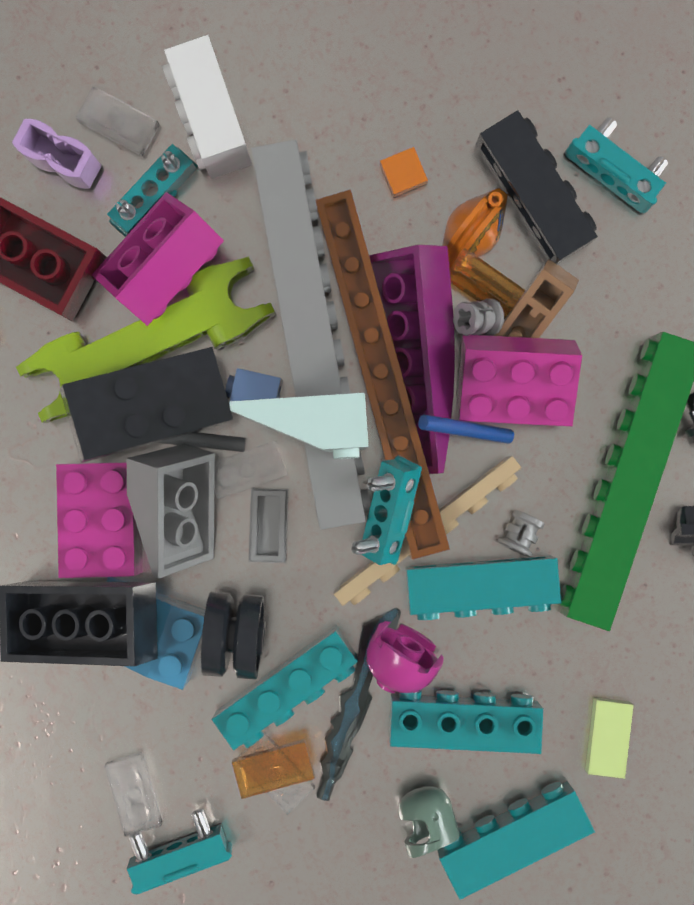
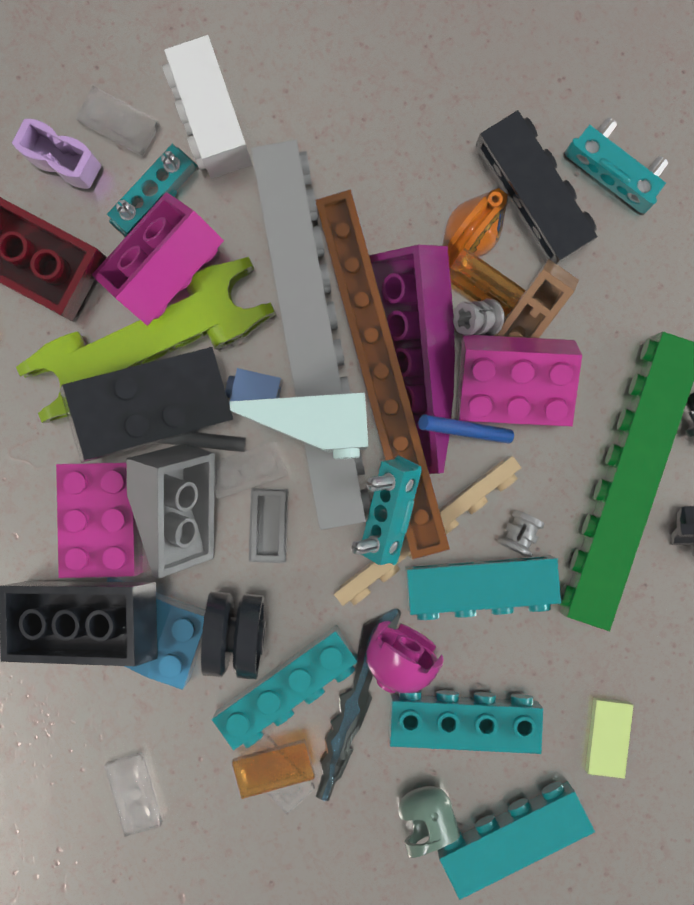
(179, 857): teal piece -> none
(403, 172): orange tile -> none

